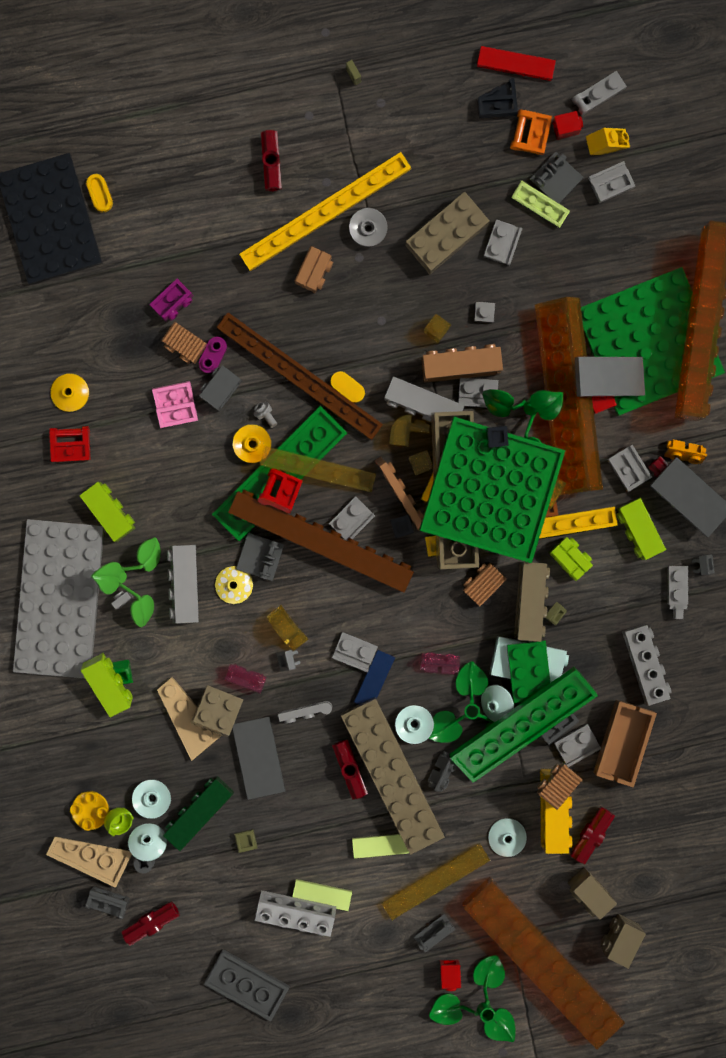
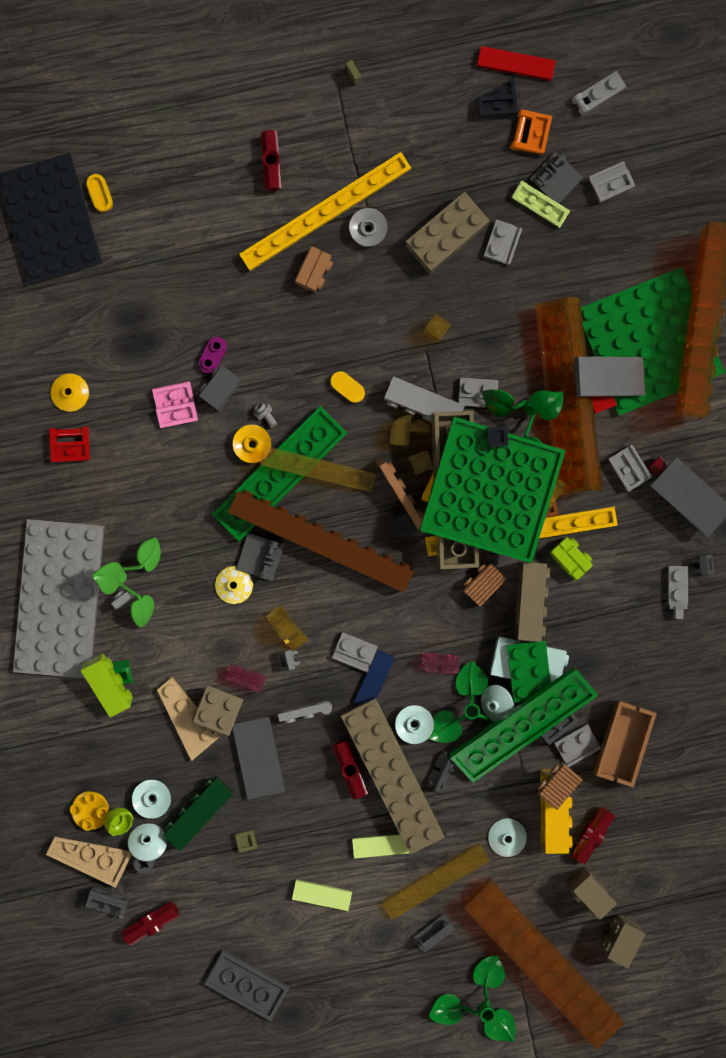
(108, 511): lime brick -> none
(172, 300): magenta bracket -> none
(183, 584): light grey brick -> none
(184, 343): medium nougat brick -> none
(286, 493): red plate -> none
(295, 913): light grey brick -> none
(299, 376): reddish brown plate -> none
(352, 519): light grey plate -> none
(450, 975): red brick -> none
(462, 364): medium nougat piece -> none
(484, 312): light grey plate -> none
(556, 613): olive tile -> none
(567, 125): red brick -> none
(607, 141): yellow slope -> none
(640, 529): lime brick -> none
(646, 664): light grey brick -> none
(694, 454): light orange hinge -> none

